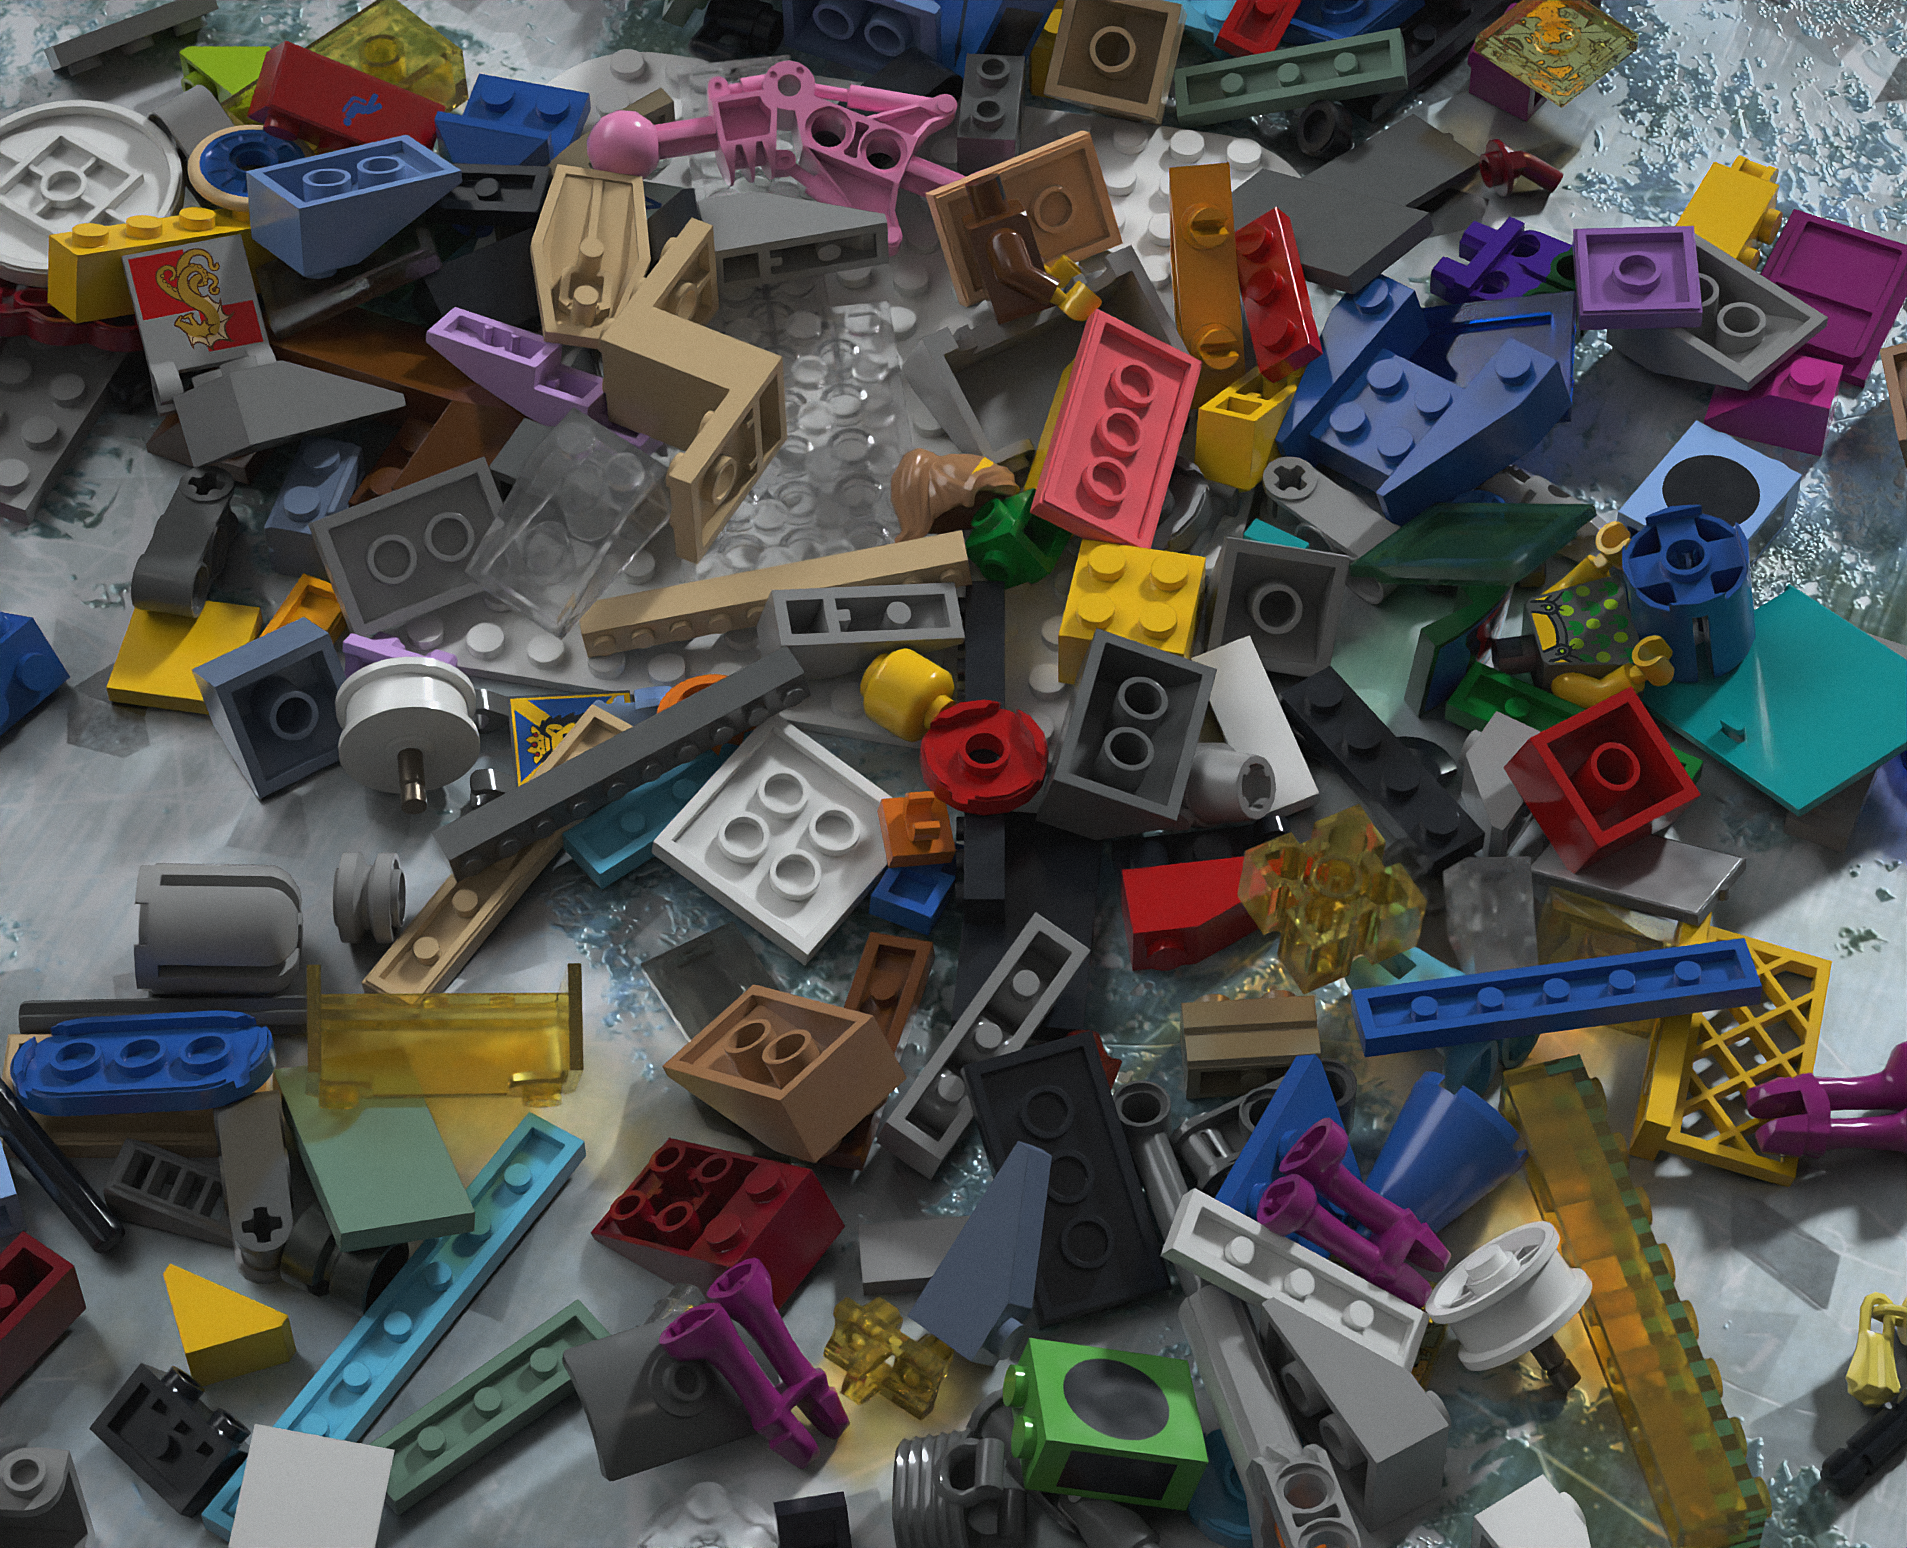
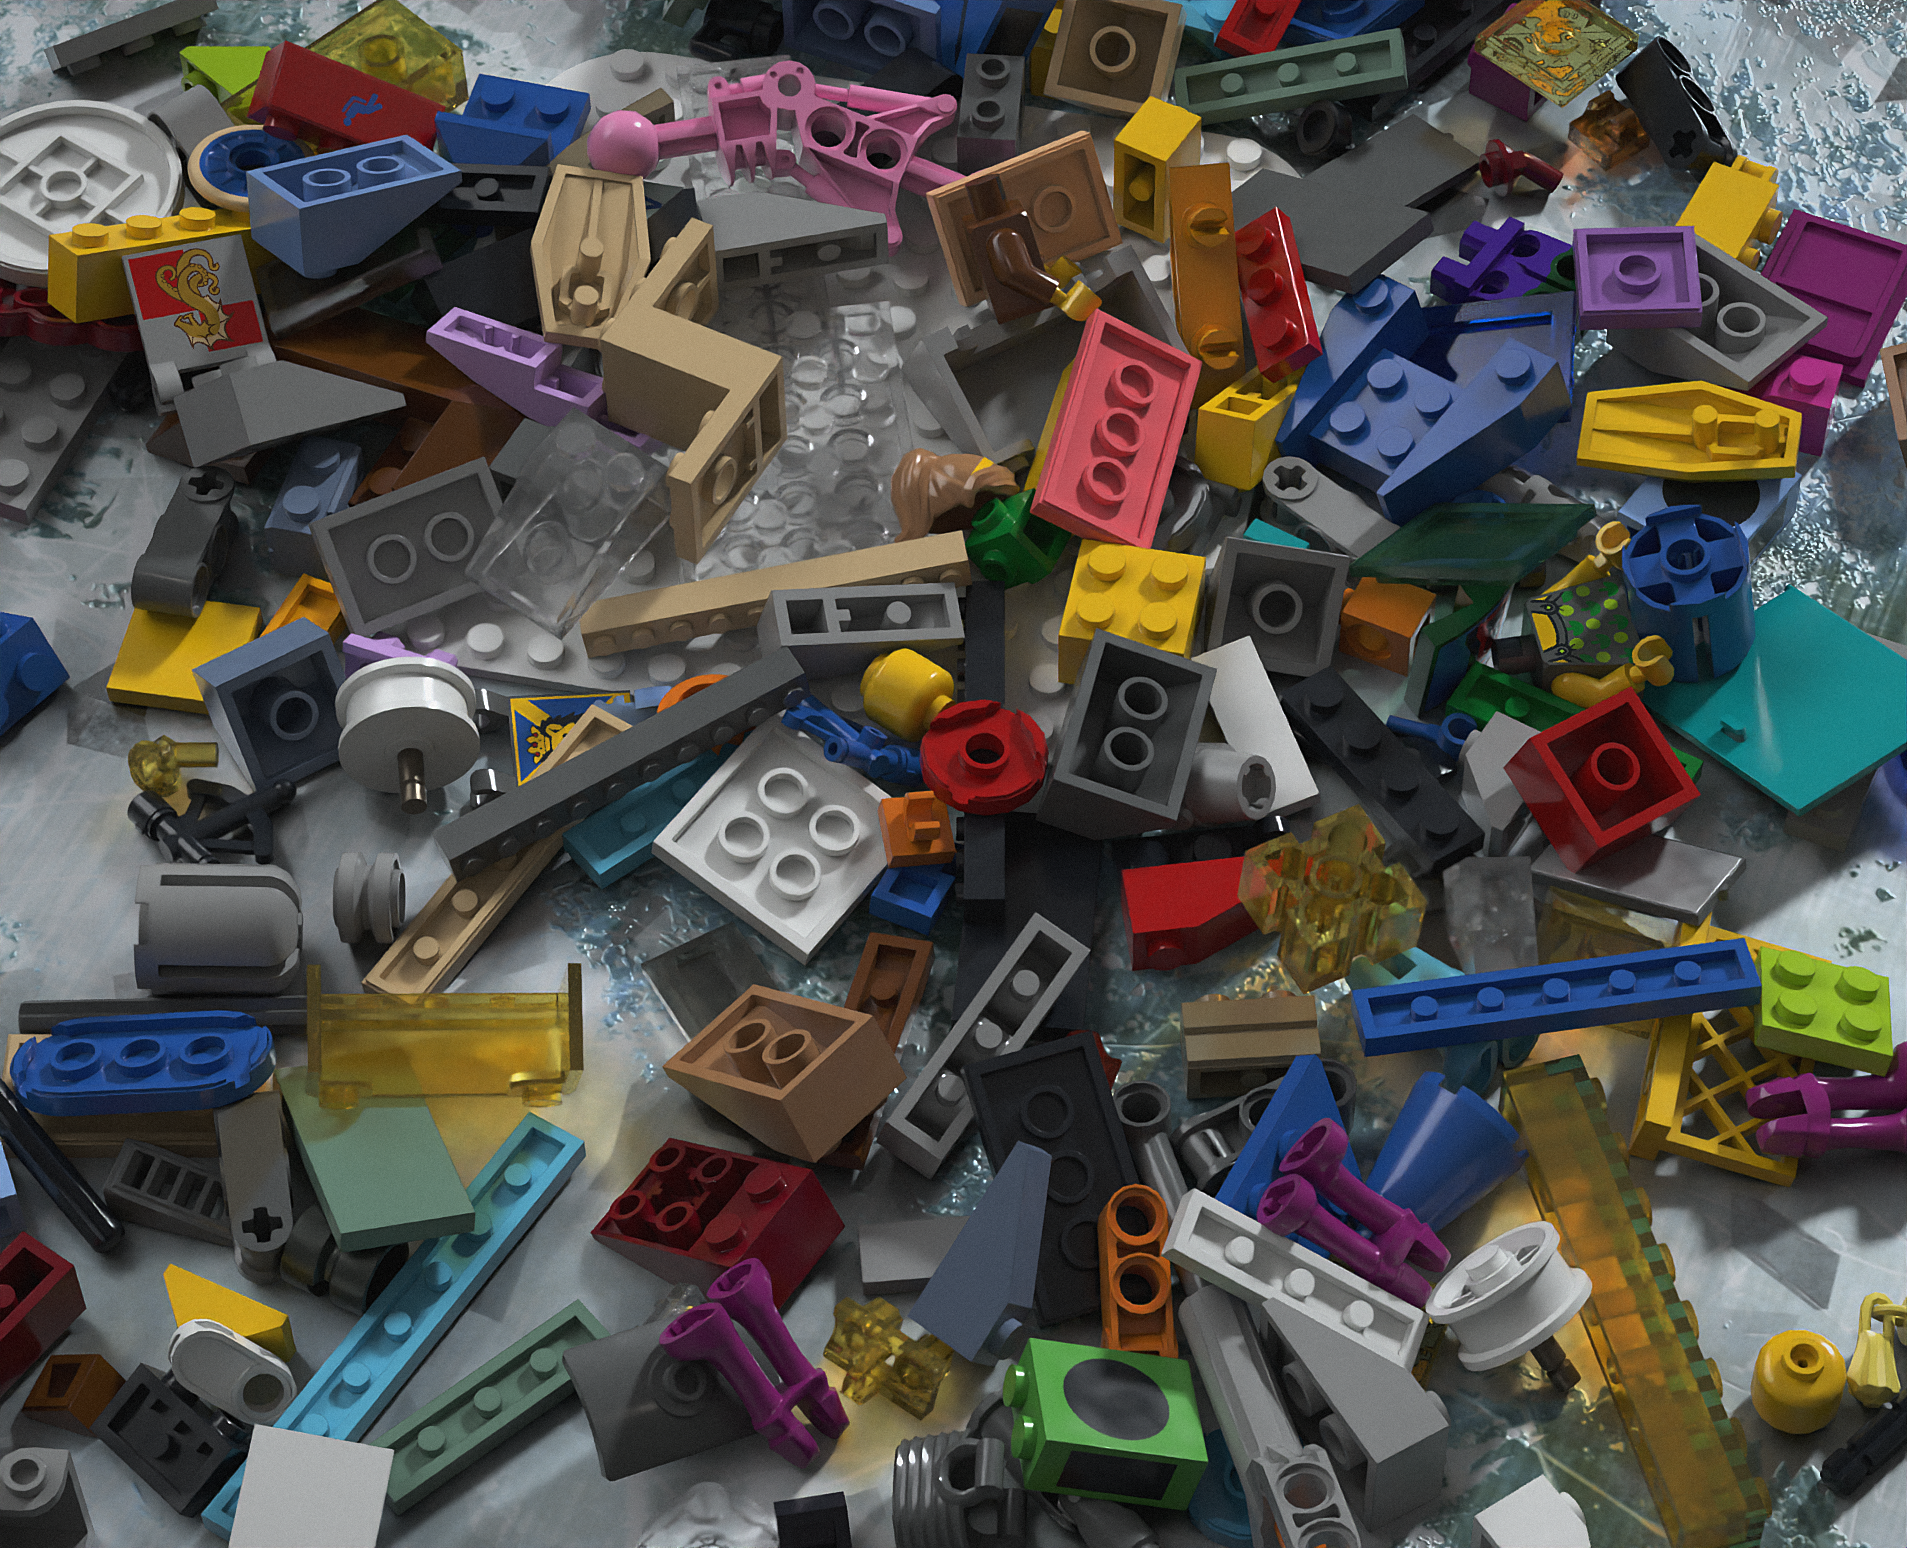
(73, 1392): none -> reddish brown slope
(159, 762): none -> clear yellow plate
(191, 840): none -> black piece
(219, 1364): none -> white piece
(856, 744): none -> blue piece
(1128, 1325): none -> orange piece
(1143, 152): none -> yellow brick
(1384, 623): none -> orange brick
(1445, 736): none -> blue hand
(1608, 132): none -> clear orange tile
(1675, 110): none -> black piece
(1689, 434): none -> yellow piece
(1798, 1381): none -> yellow head
(1823, 1011): none -> lime plate

